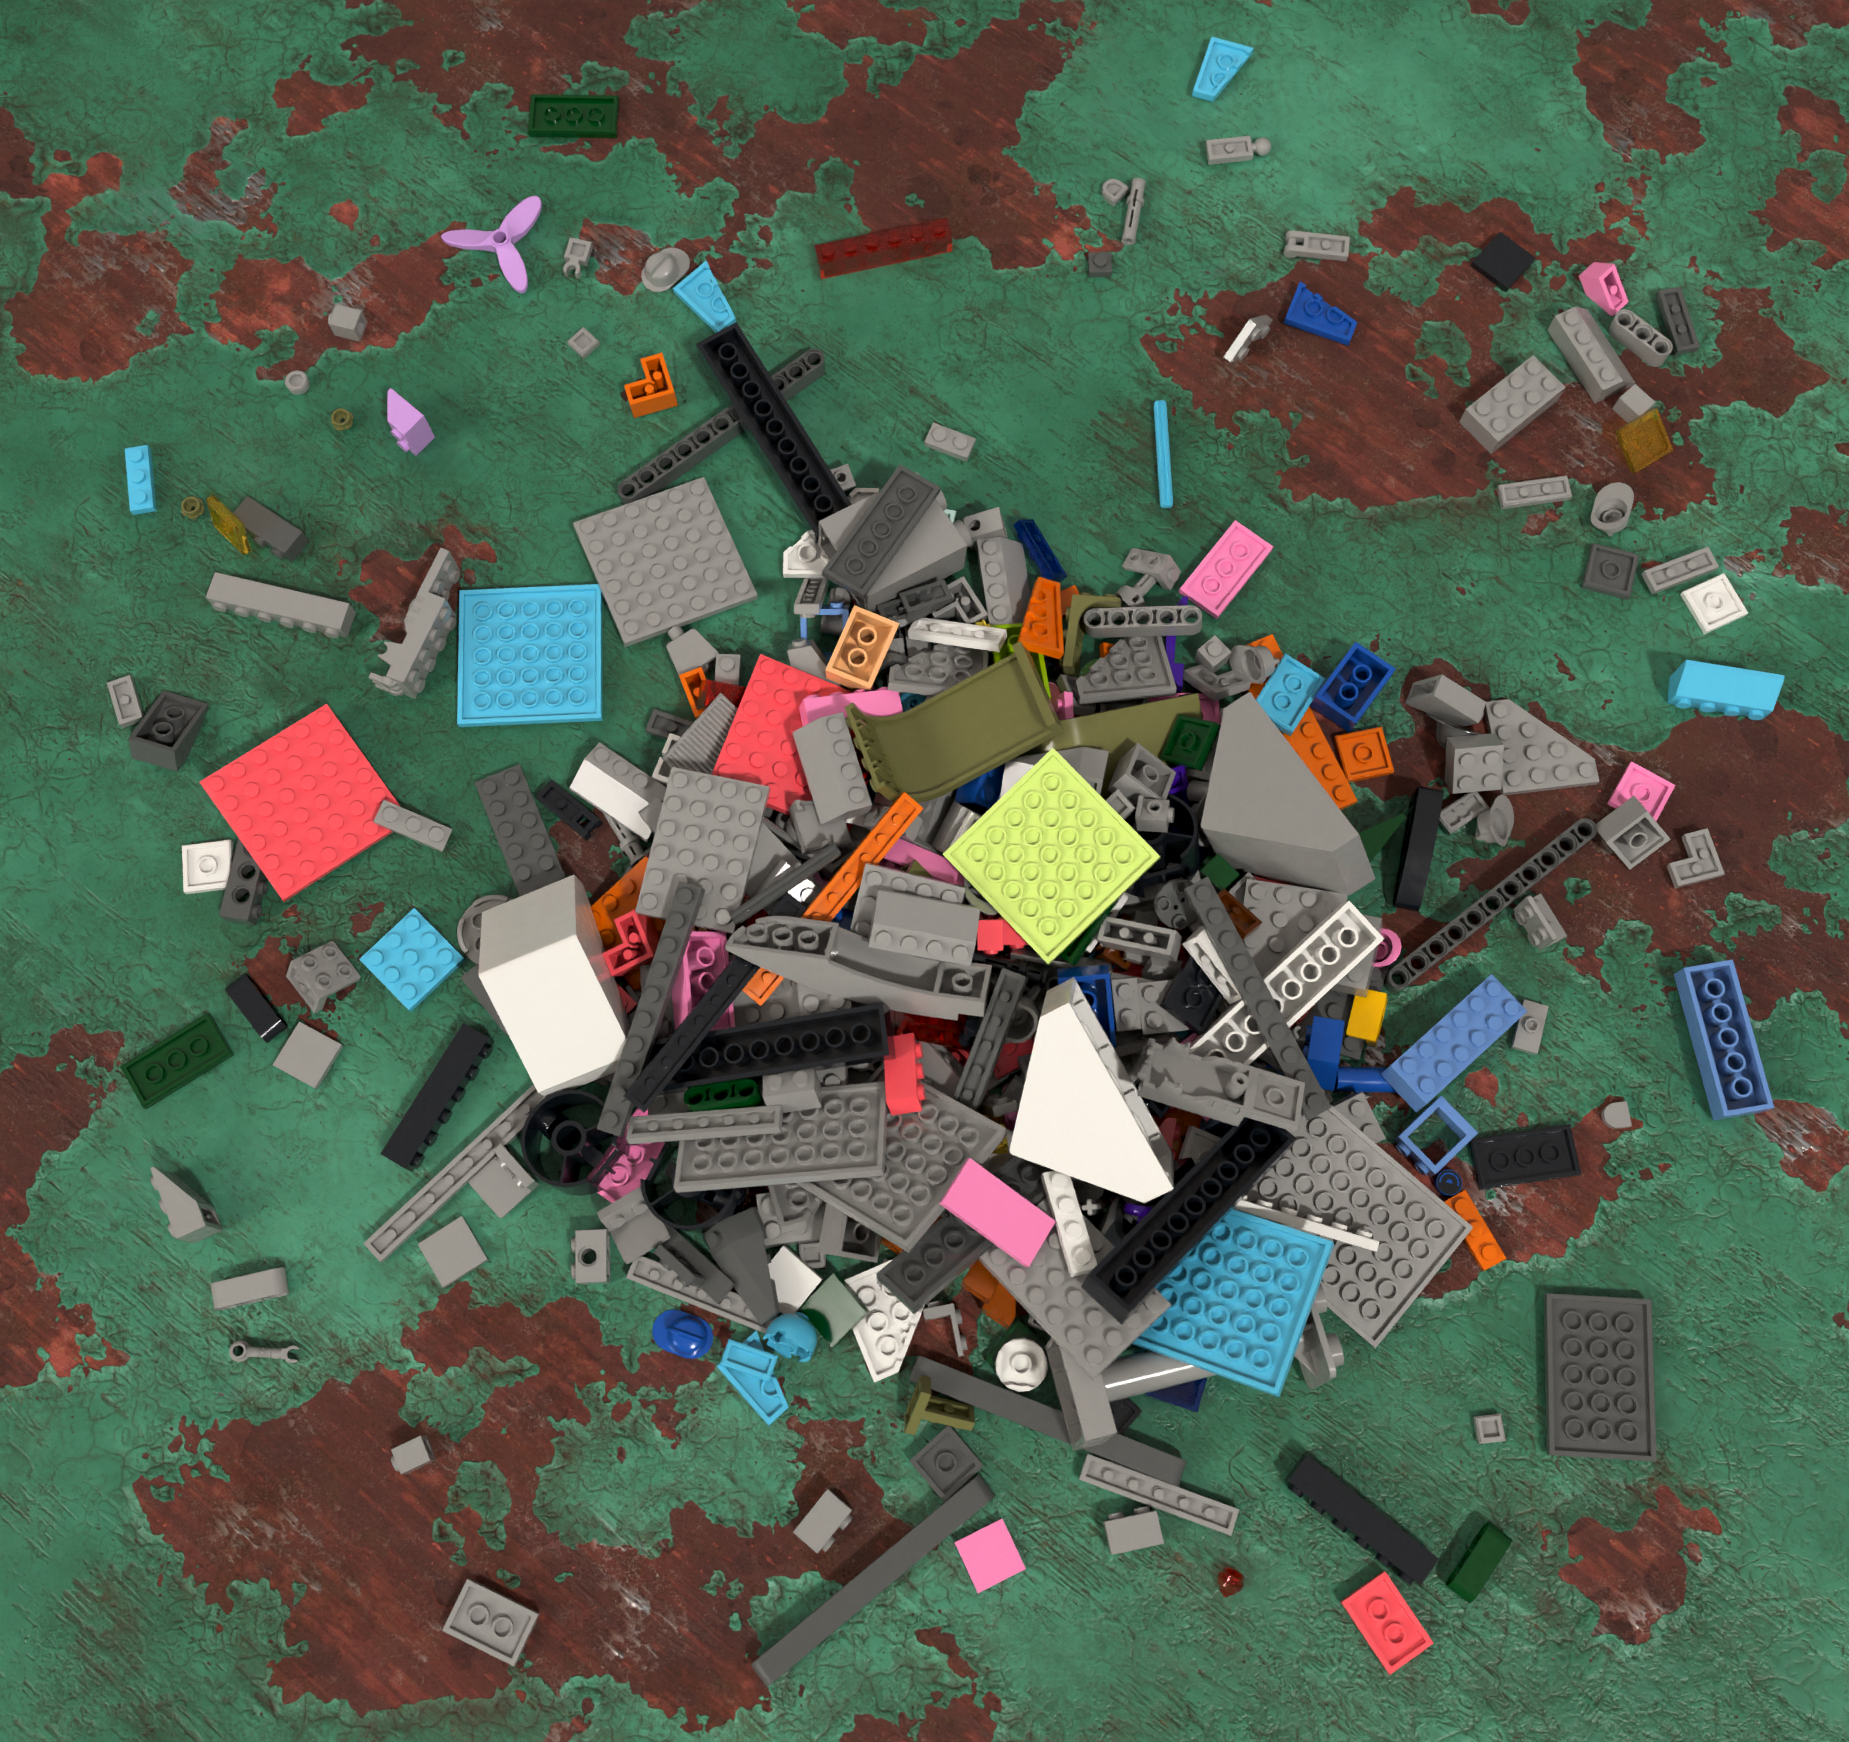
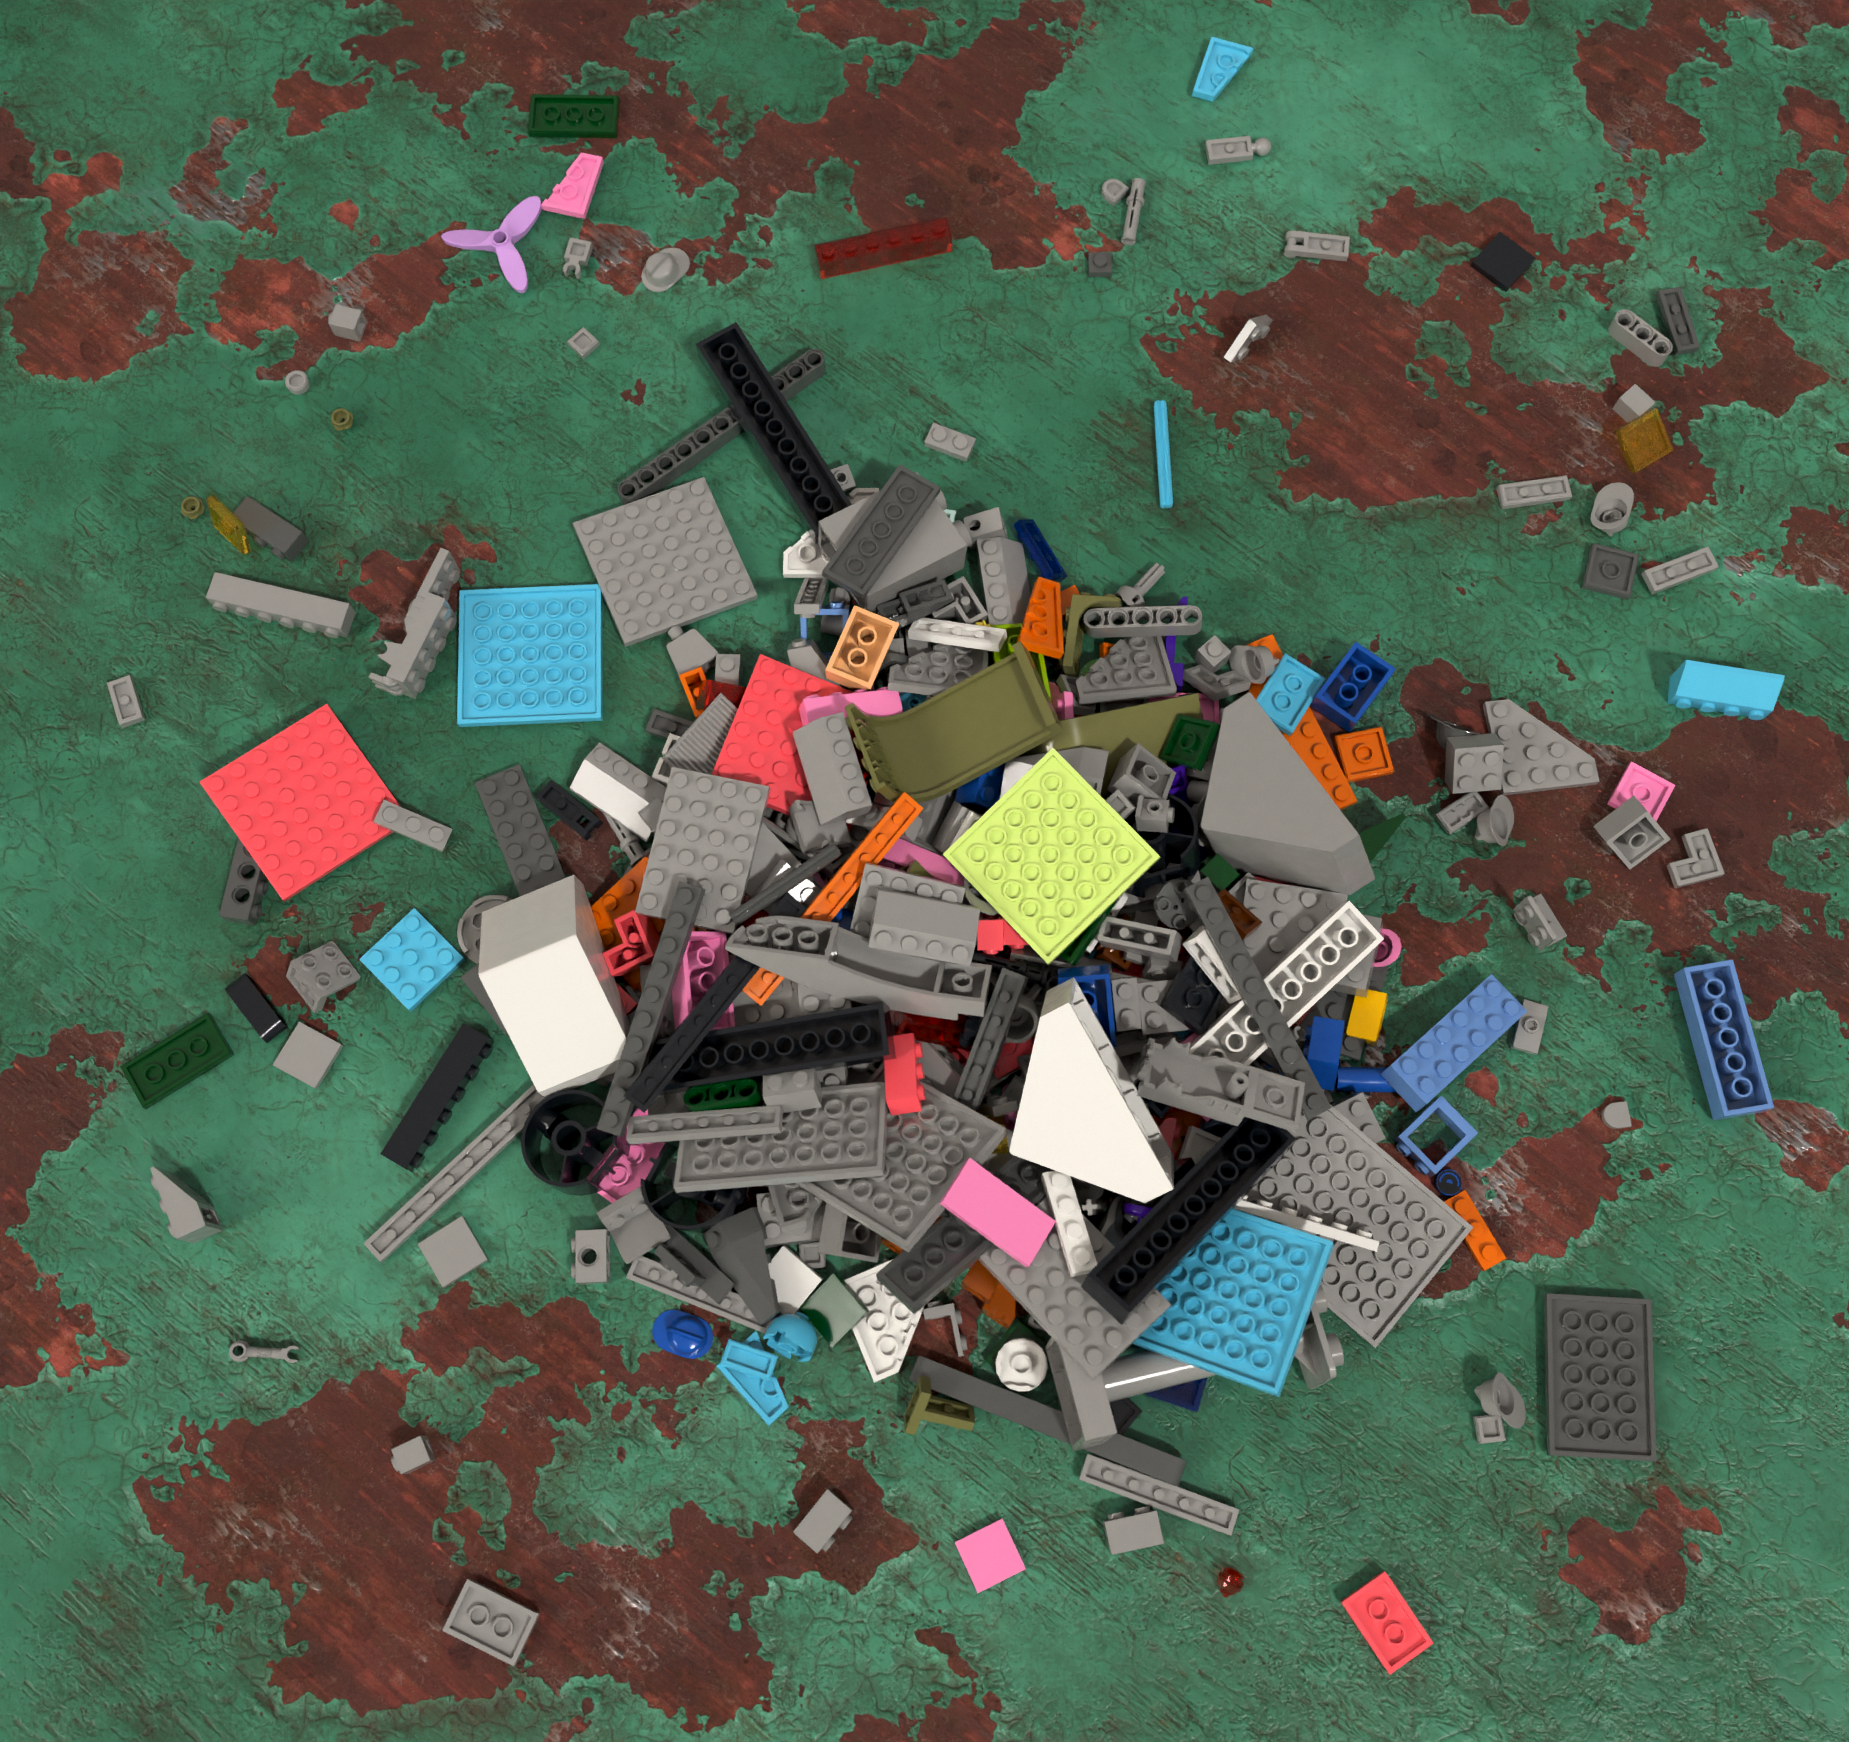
(140, 479): medium azure plate -> none
(168, 731): dark grey slope -> none
(206, 866): white tile -> none
(249, 1289): light grey beam -> none
(407, 424): lavender slope -> none
(503, 1182): light grey bracket -> none
(576, 190): none -> bright pink wing
(655, 391): orange brick -> none
(705, 298): medium azure wing -> none
(872, 1580): dark grey beam -> none
(946, 1463): dark grey plate -> none
(1154, 564): light grey bracket -> none
(1226, 569): bright pink plate -> none
(1317, 317): blue wing -> none
(1361, 1519): black brick -> none
(1417, 847): black beam -> none
(1447, 700): light grey slope -> none
(1478, 1562): dark green beam -> none
(1498, 896): dark grey beam -> none
(1502, 1399): none -> light grey piece
(1512, 404): light grey brick -> none
(1524, 1157): black tile -> none
(1589, 354): light grey slope -> none
(1604, 287): bright pink slope -> none
(1714, 603): white tile -> none

